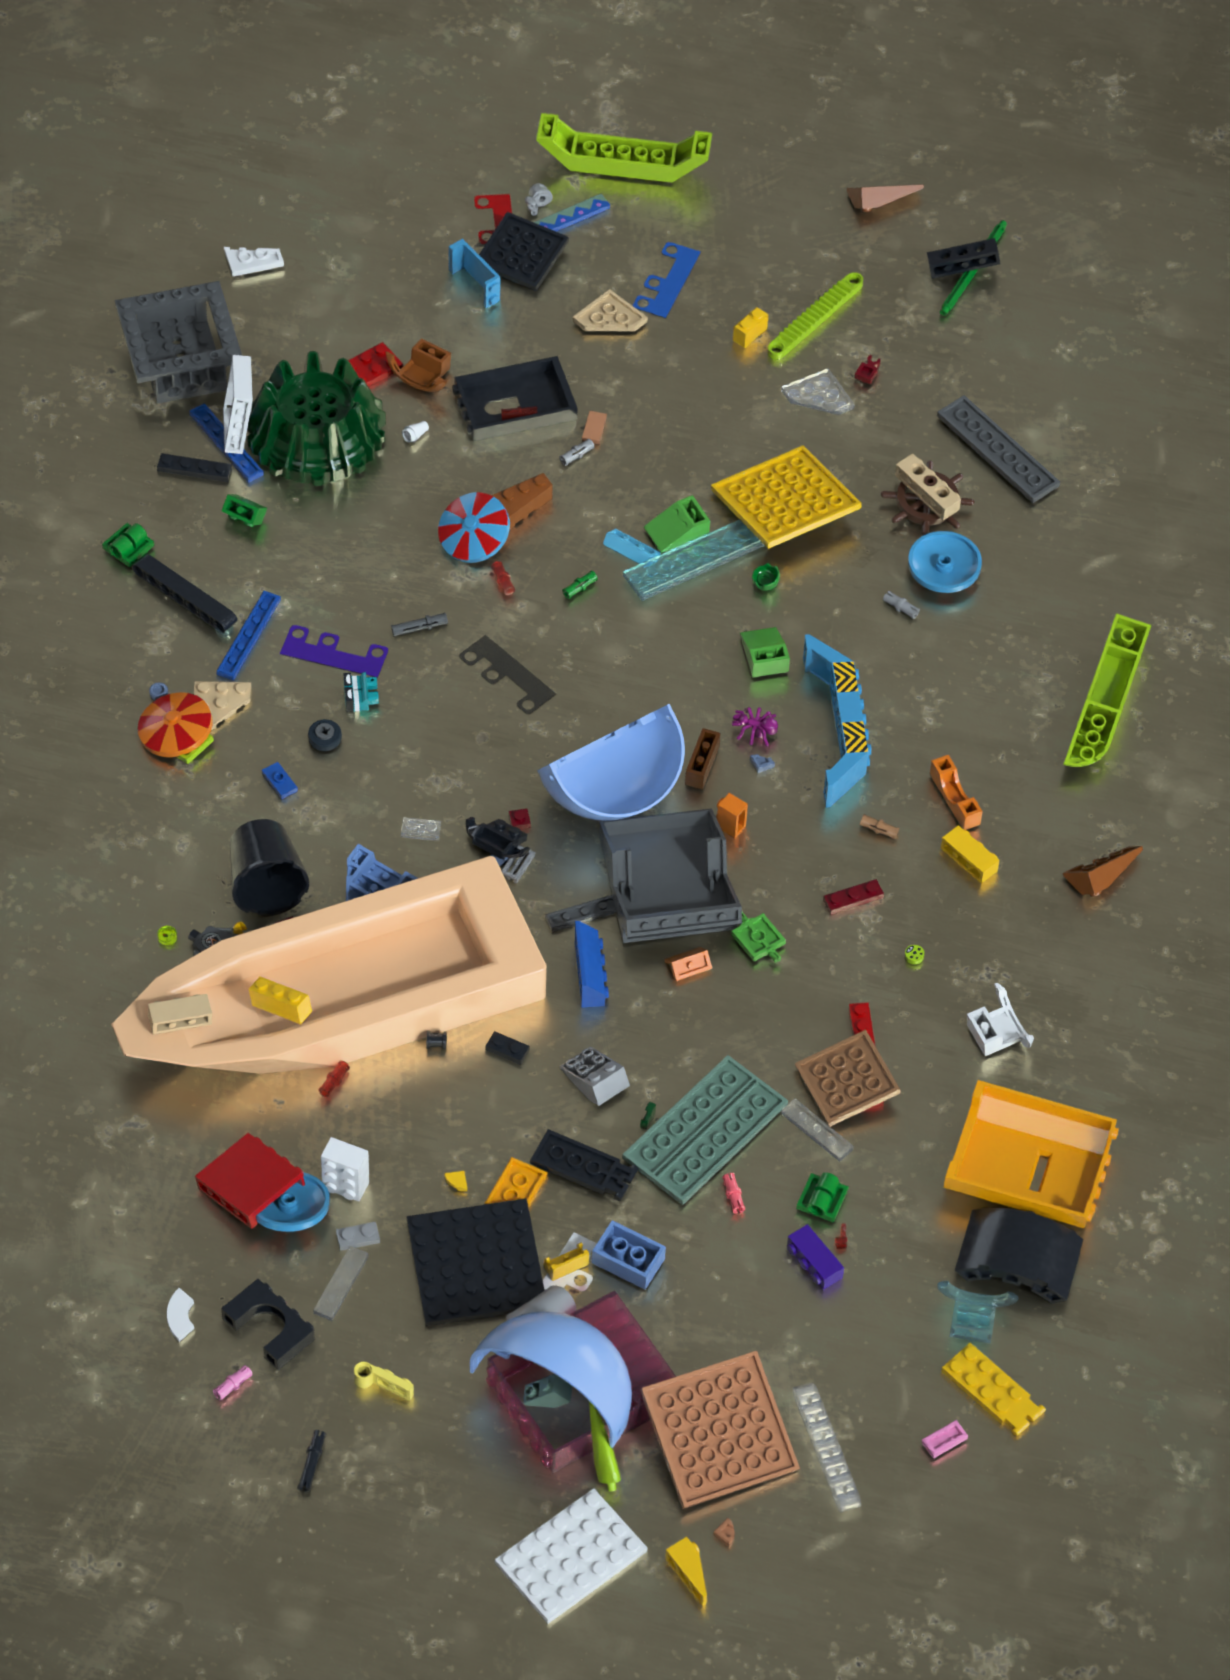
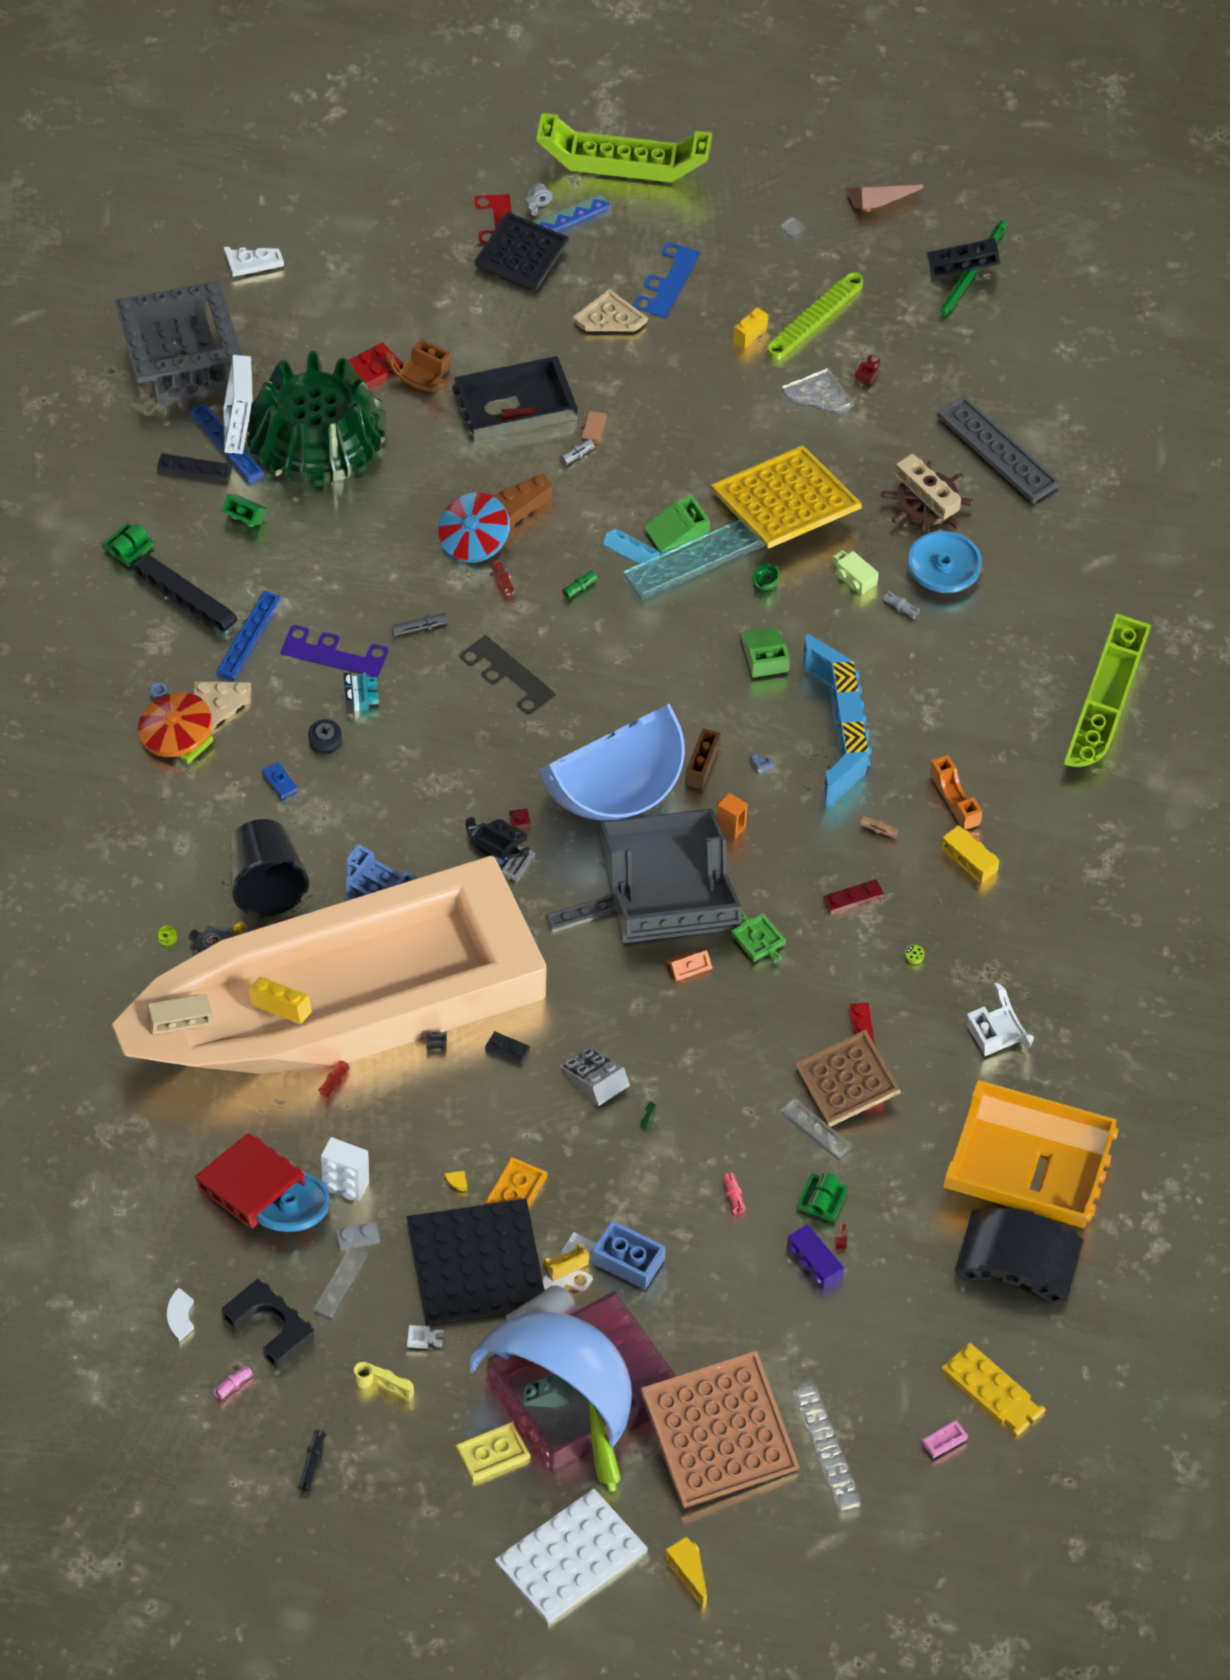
(414, 431): white cone -> none
(420, 1337): none -> white plate
(421, 829): clear plate -> none
(464, 257): dark azure panel -> none
(492, 1451): none -> light yellow tile
(583, 1164): black hinge -> none
(589, 966): blue slope -> none
(705, 1129): sand green plate -> none
(725, 1532): nougat tile -> none
(760, 725): magenta animal -> none
(792, 227): none -> clear tile
(855, 571): none -> yellowish green brick
(974, 1312): clear light blue piece -> none
(1102, 873): dark orange wedge -> none

